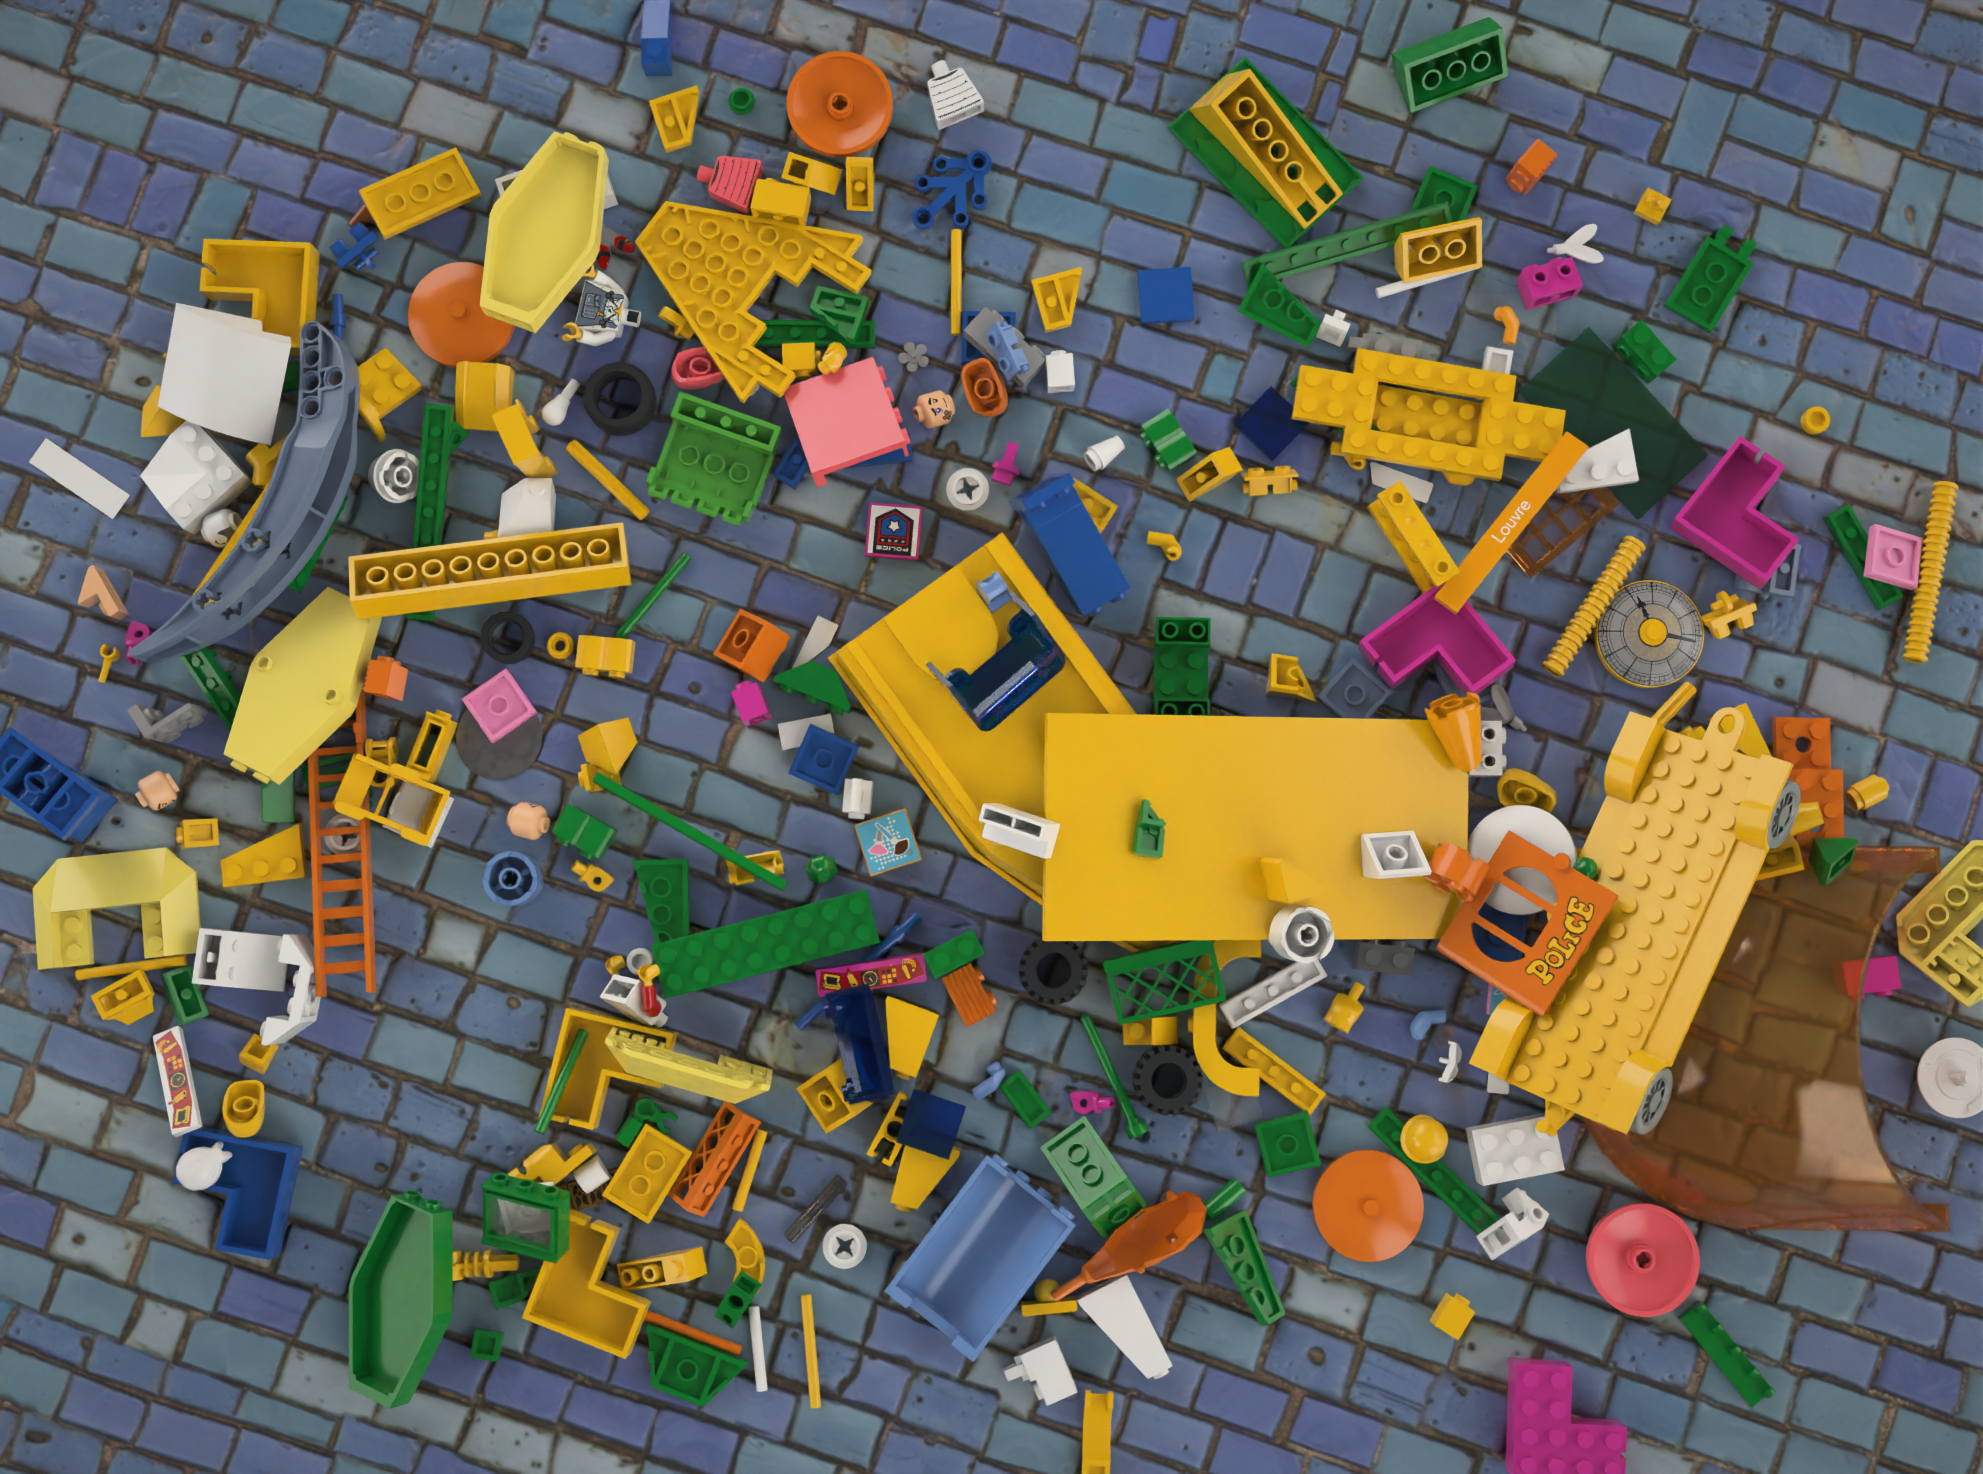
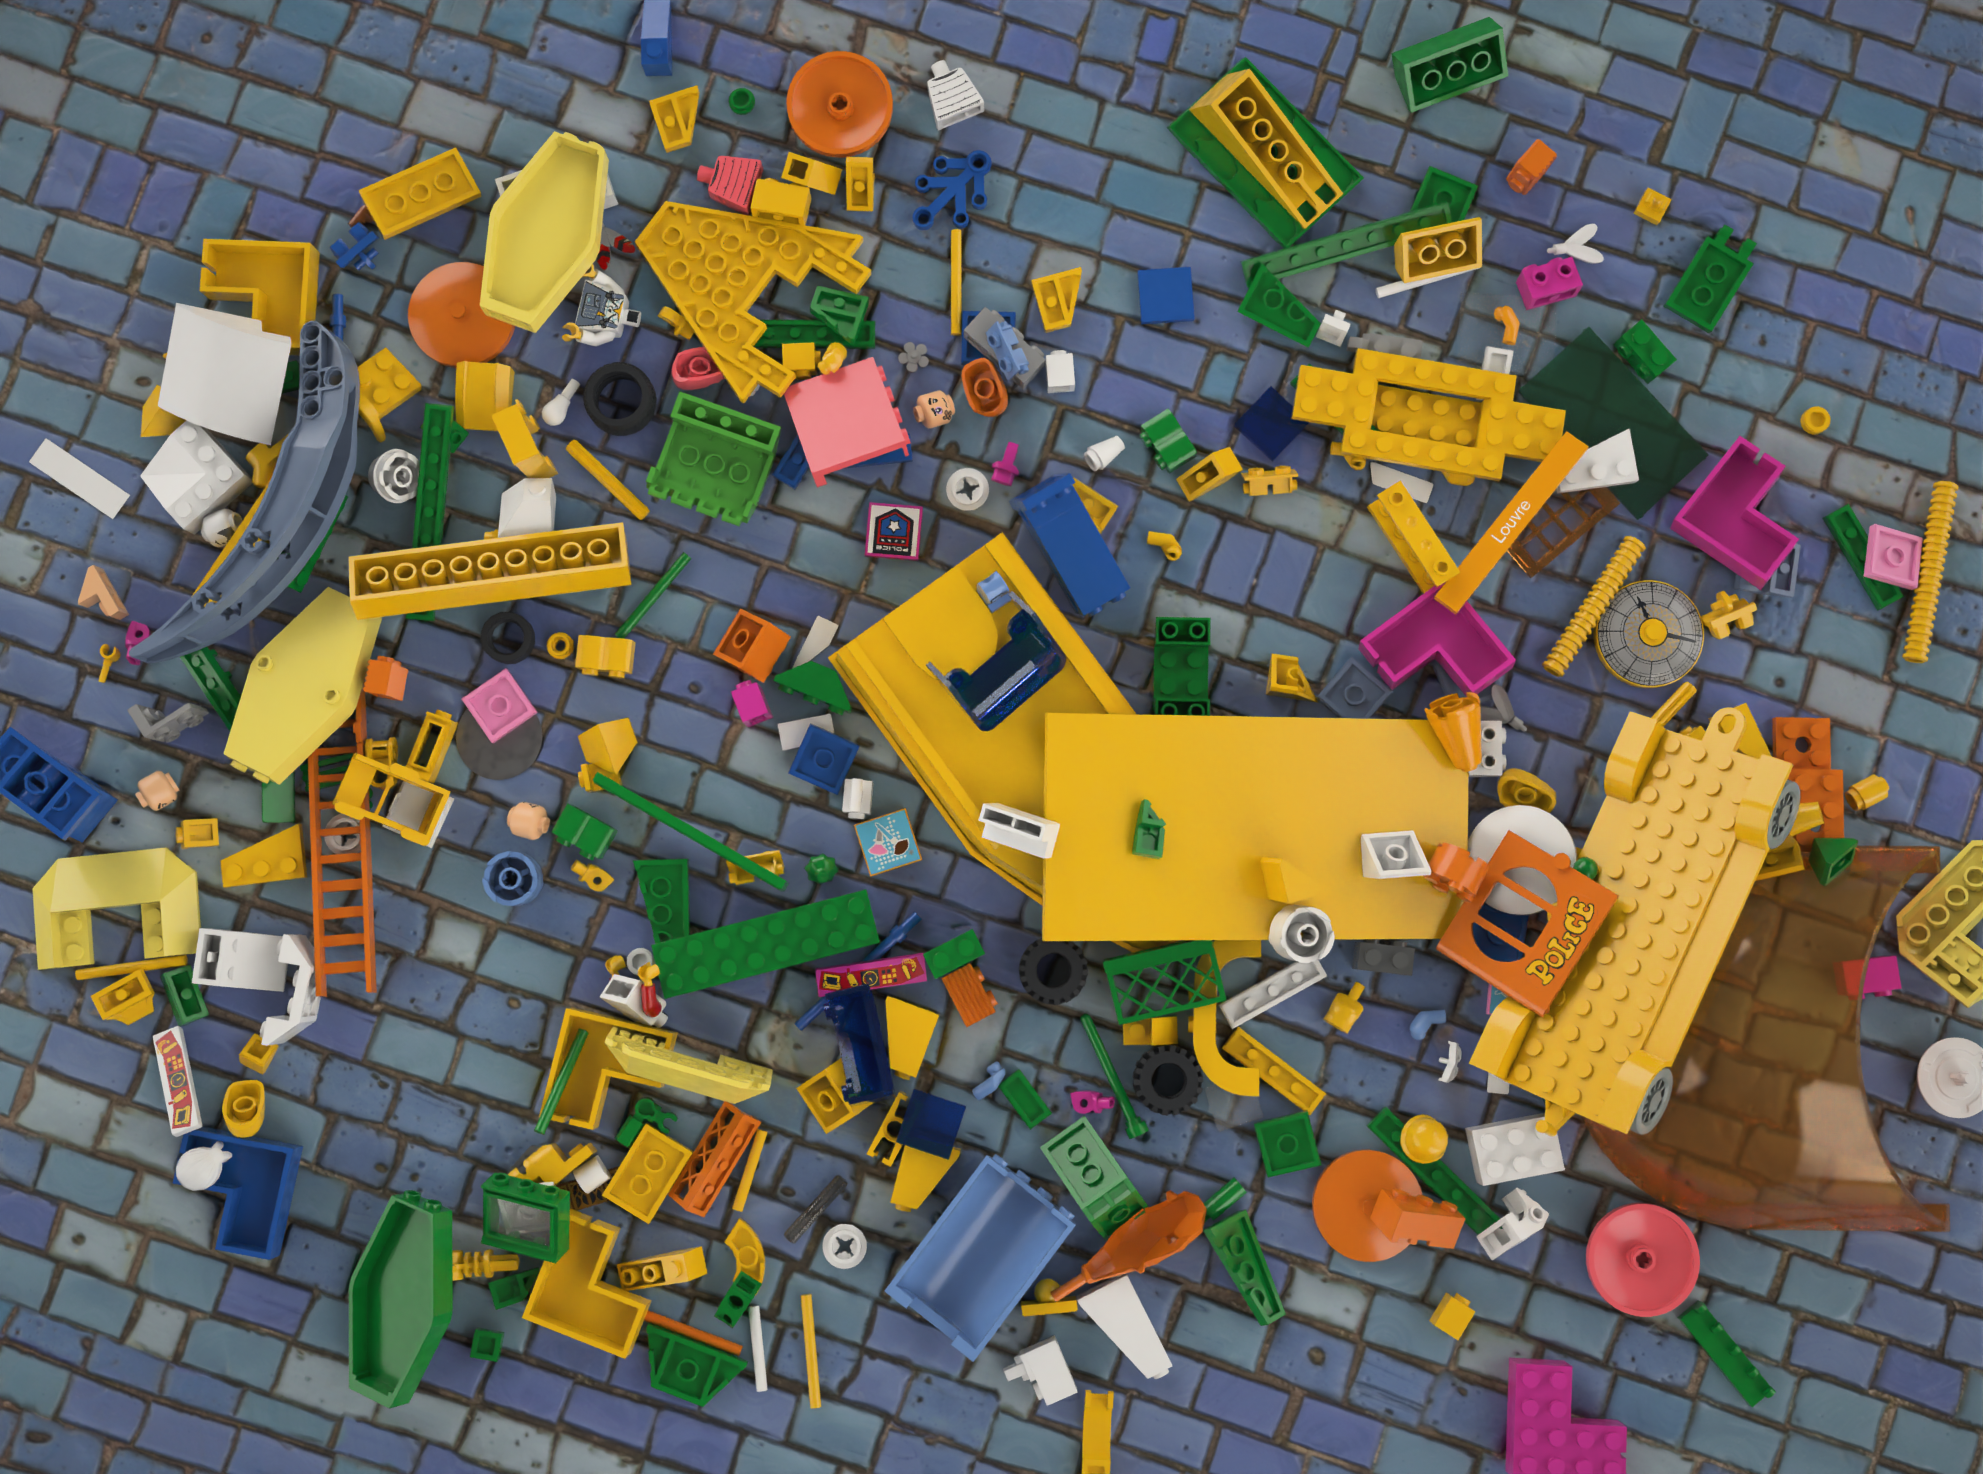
(1417, 1219): none -> orange wedge

